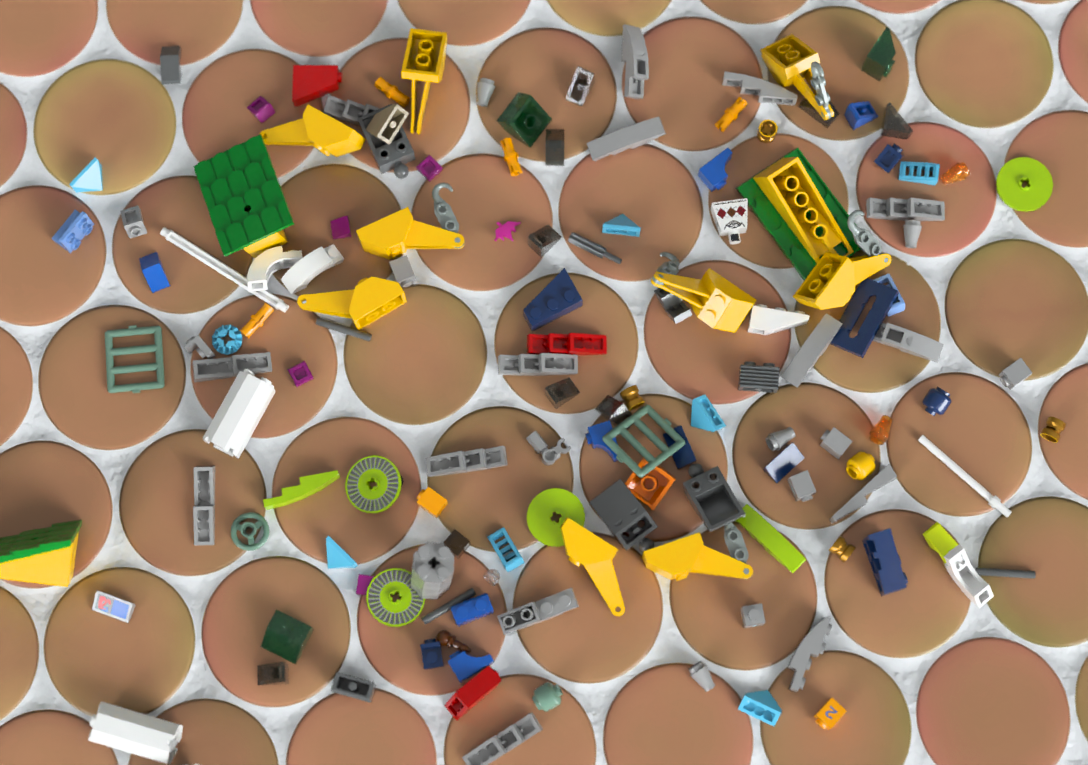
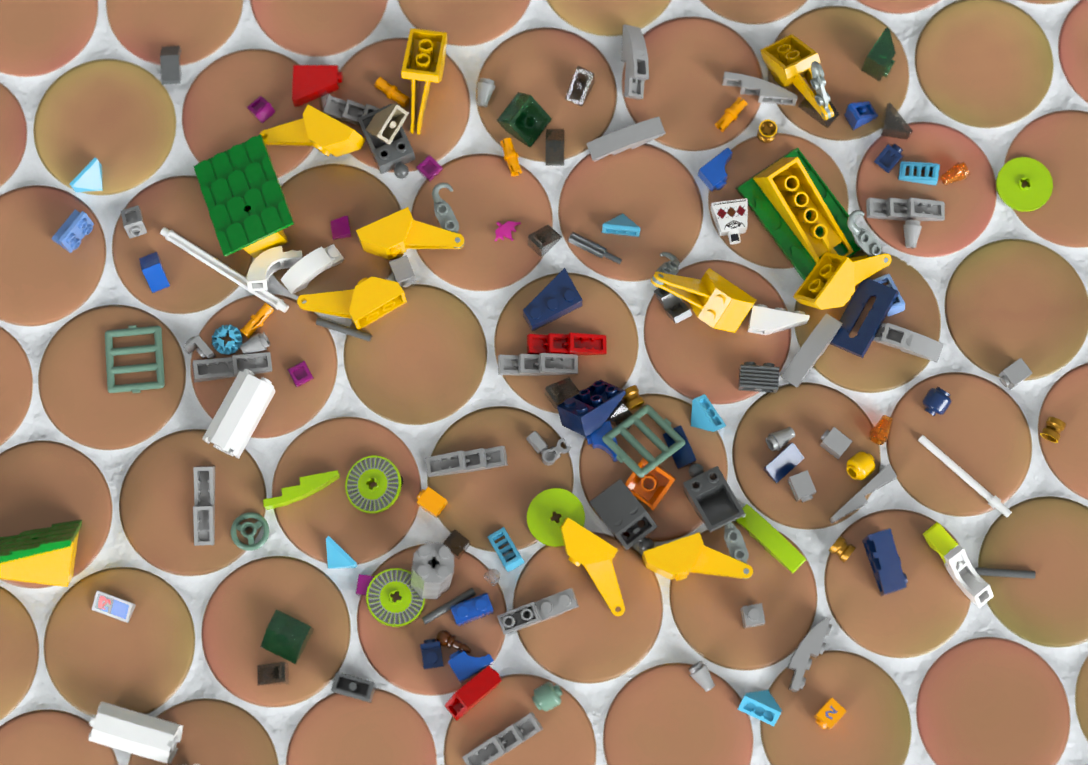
(255, 344): none -> light grey cone
(590, 407): none -> dark blue slope

